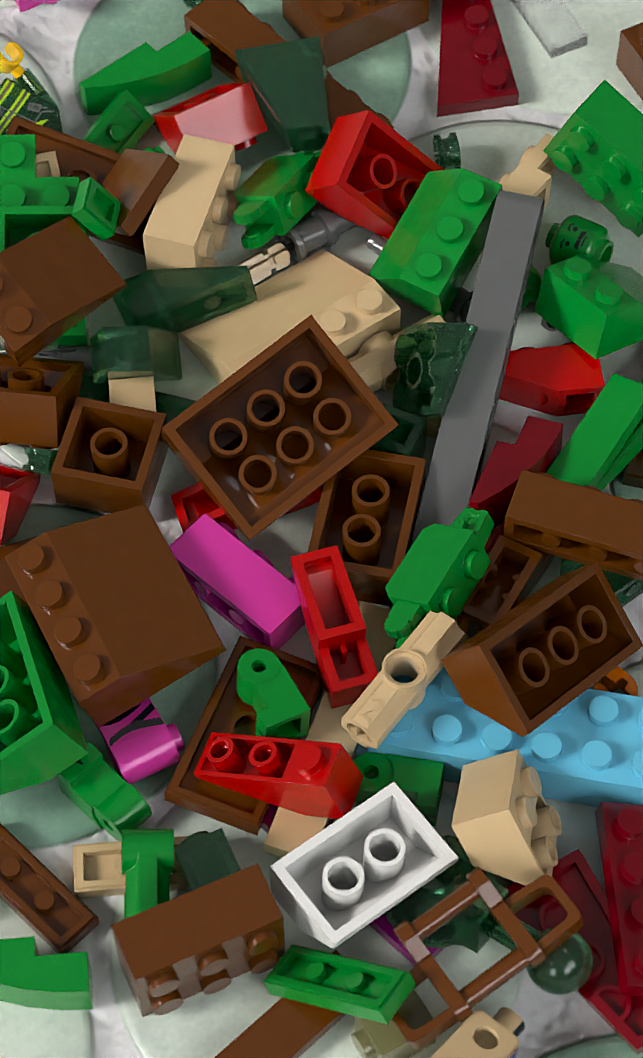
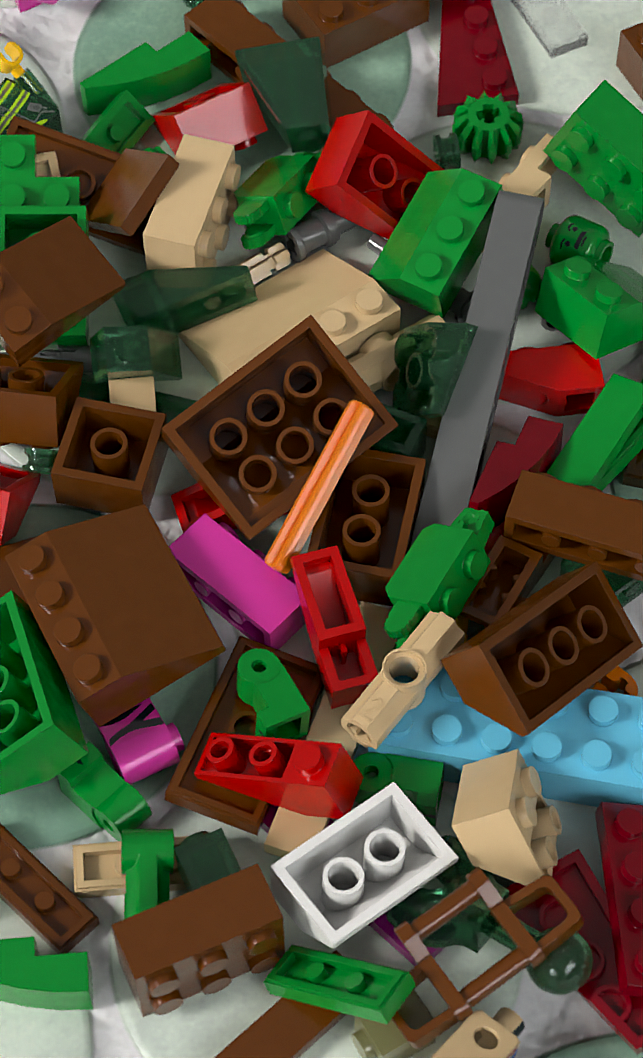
(96, 208): green tile -> none
(319, 486): none -> orange axle
(488, 127): none -> green gear

